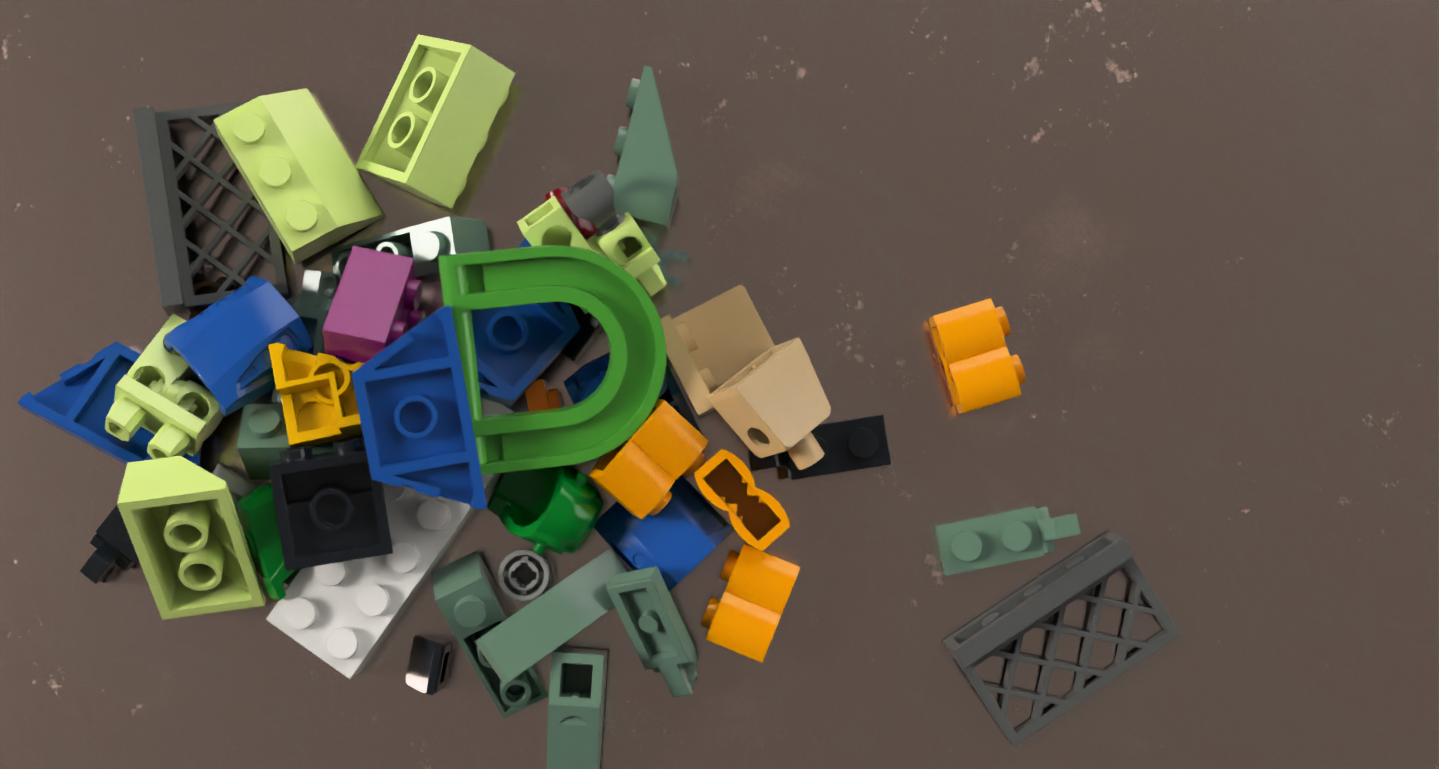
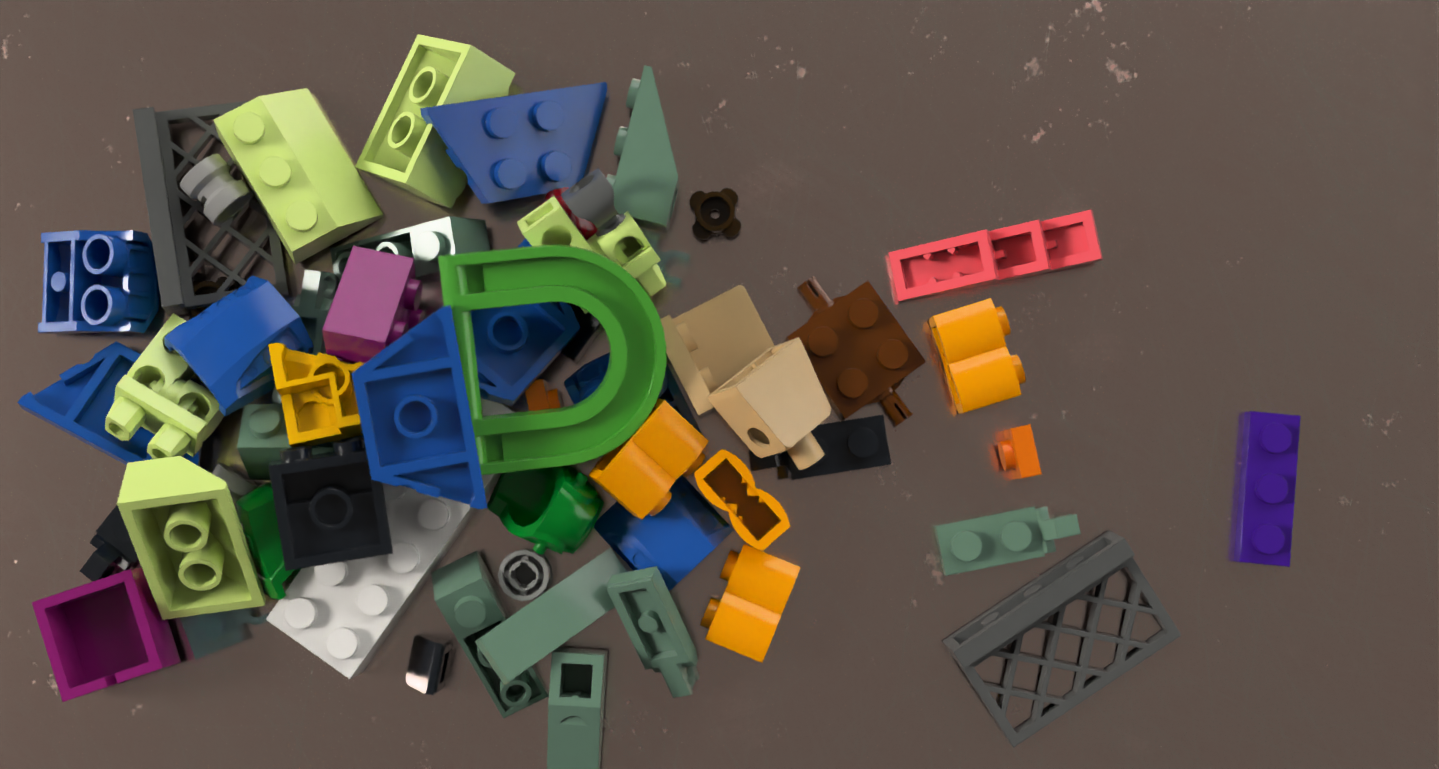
(98, 282): none -> blue slope
(104, 634): none -> magenta piece
(216, 188): none -> light grey wheel
(219, 630): none -> clear light blue plate
(521, 140): none -> blue wing
(722, 201): none -> dark brown plate
(857, 350): none -> reddish brown plate
(995, 255): none -> coral slope
(1019, 452): none -> orange plate
(1267, 488): none -> dark purple plate

